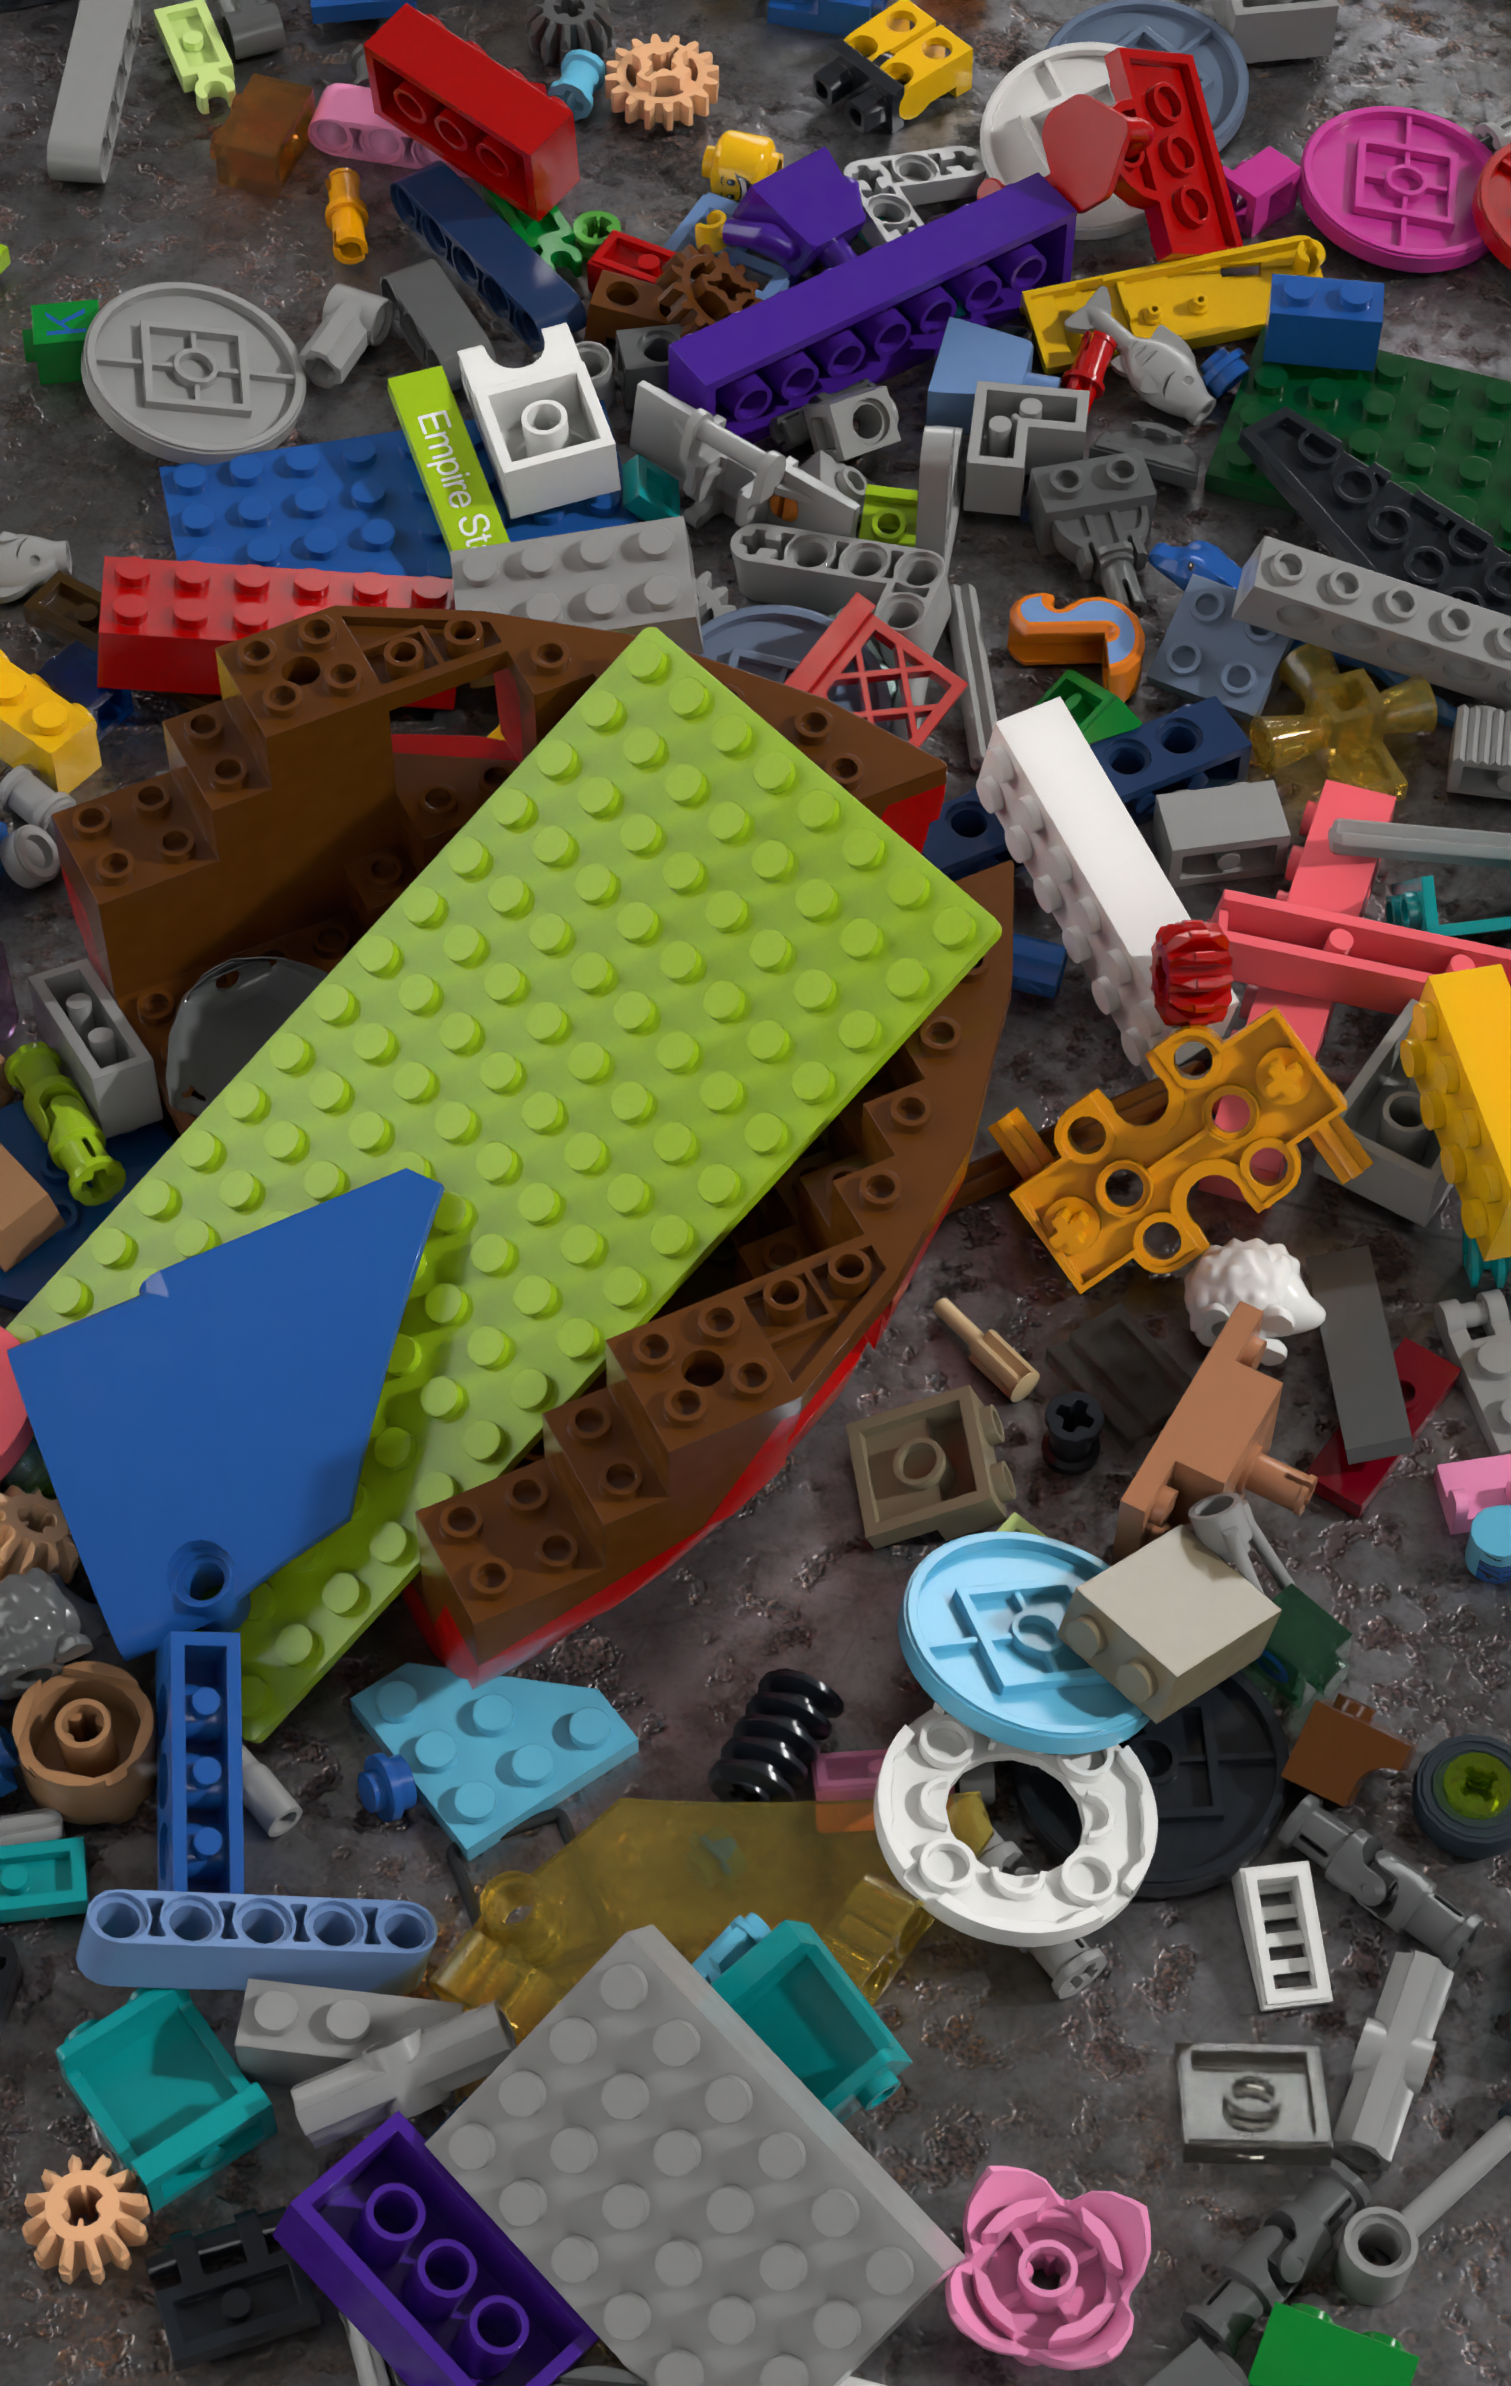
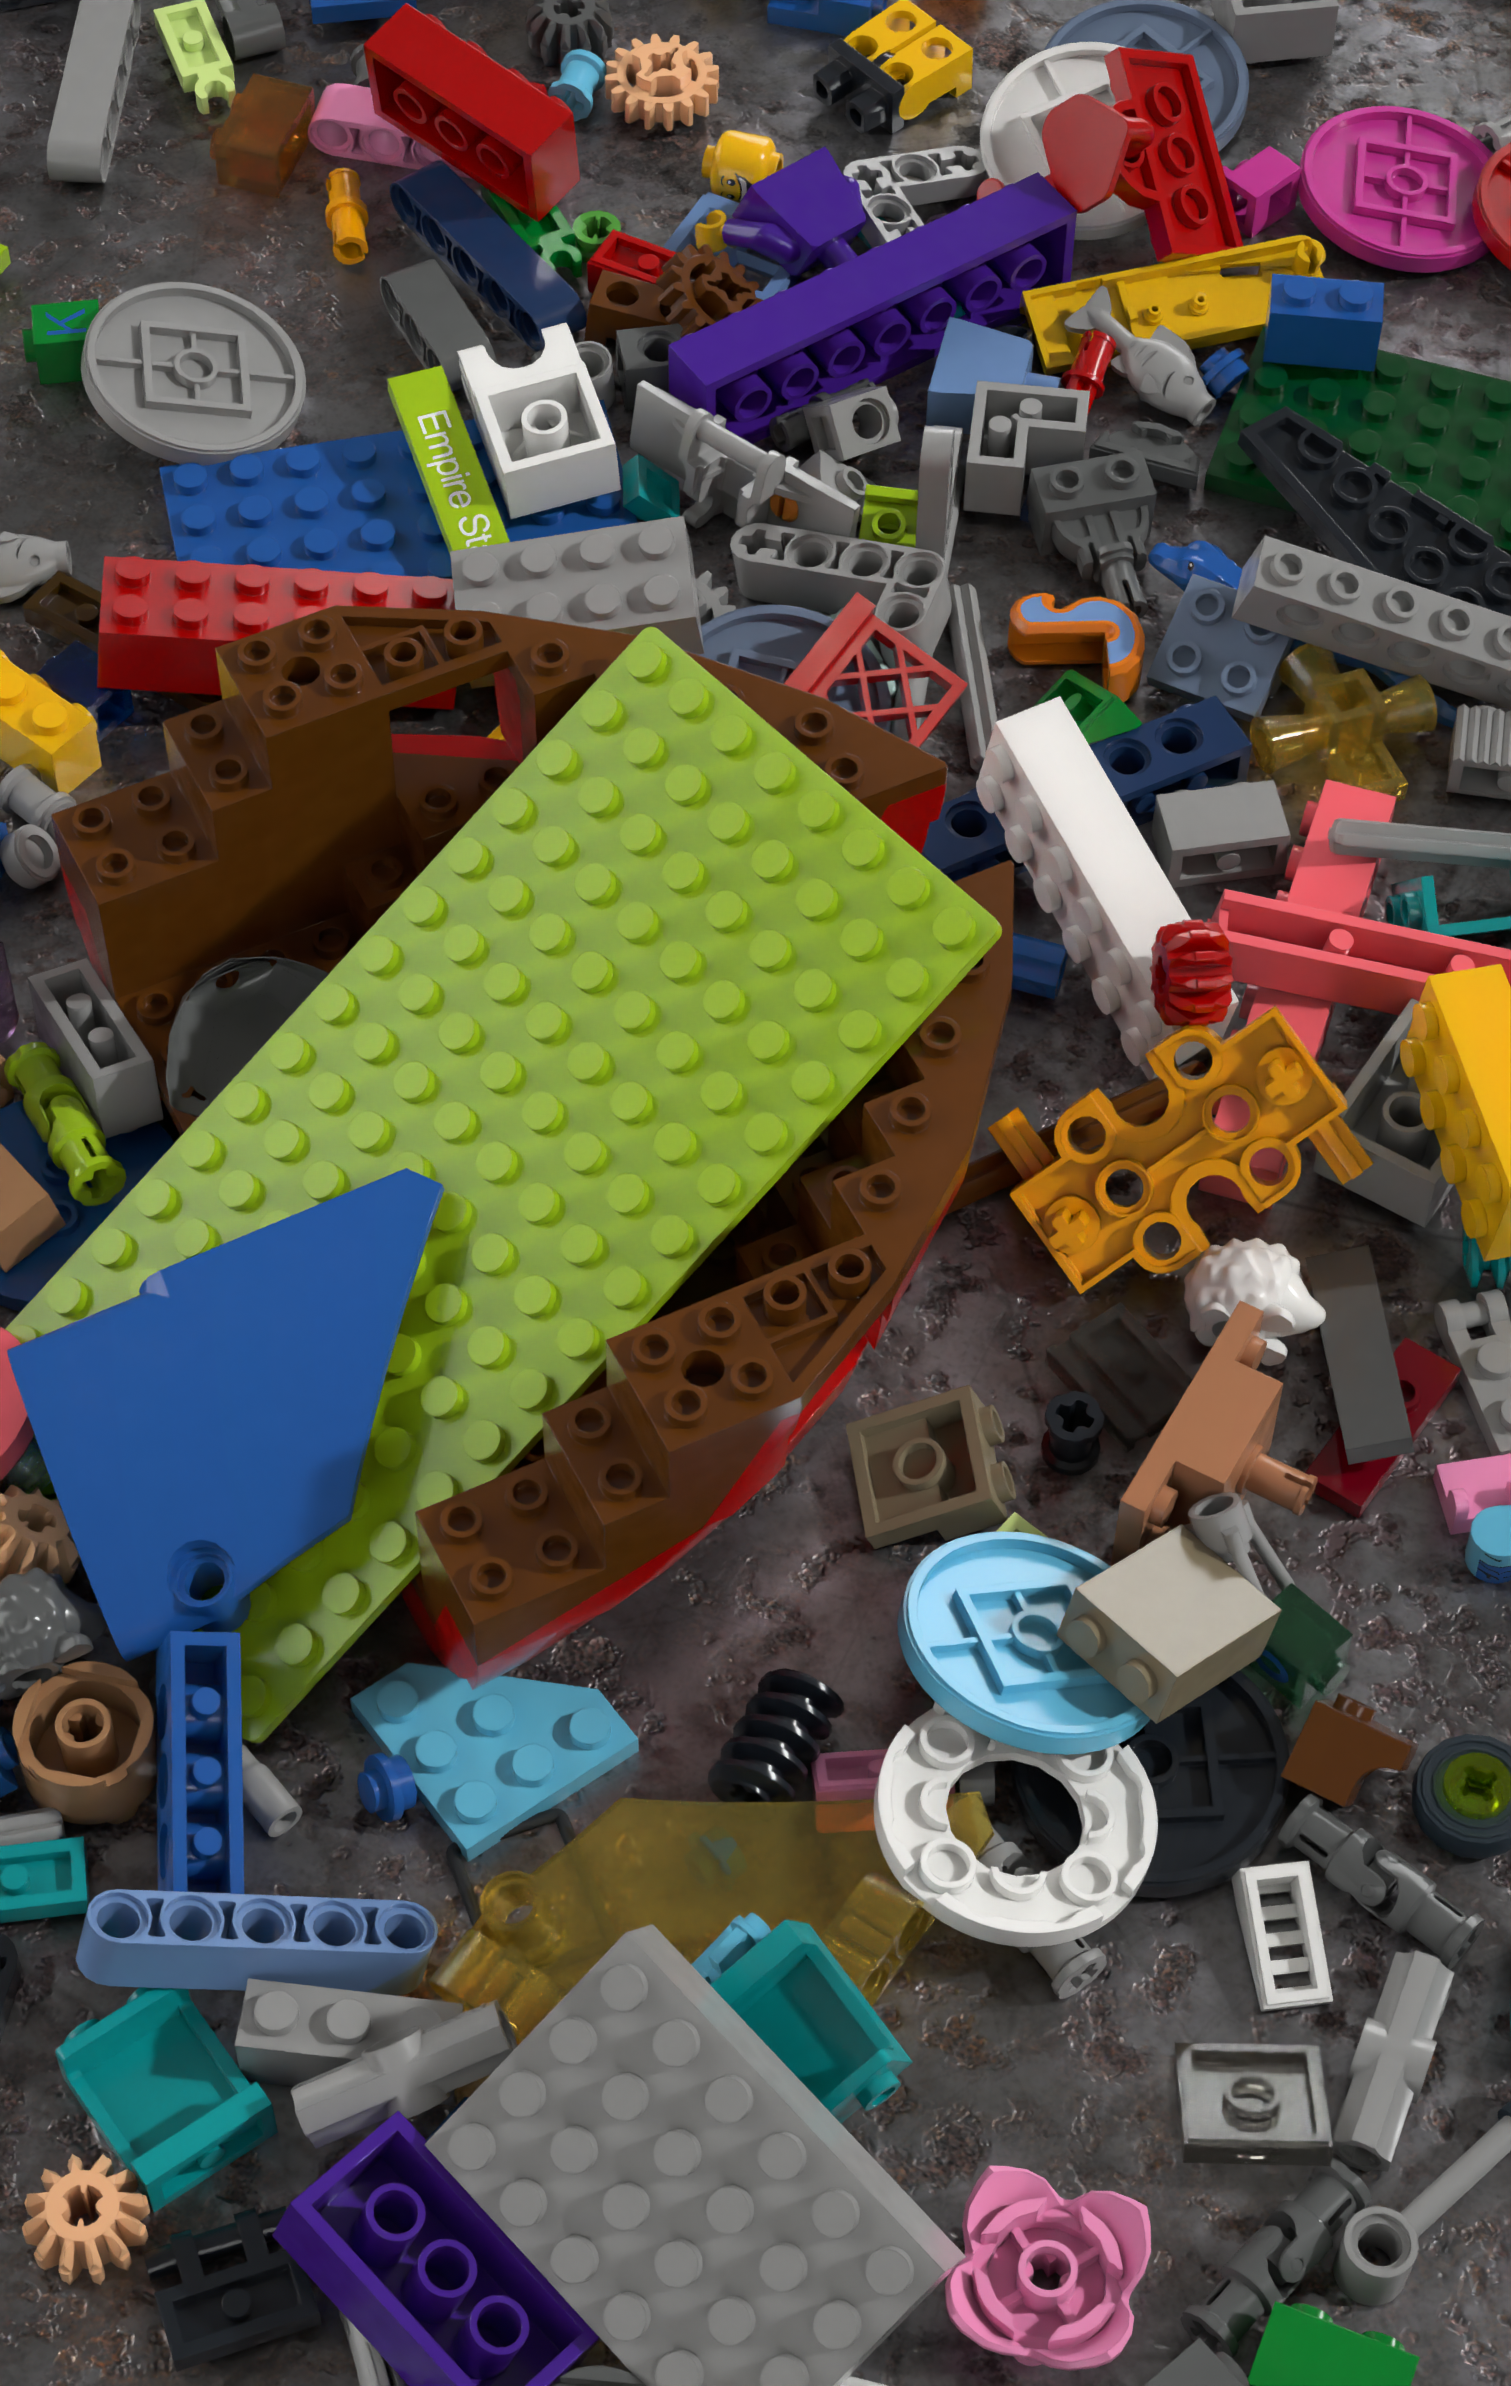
(348, 326): light grey piece -> none
(991, 1353): tan axle -> none

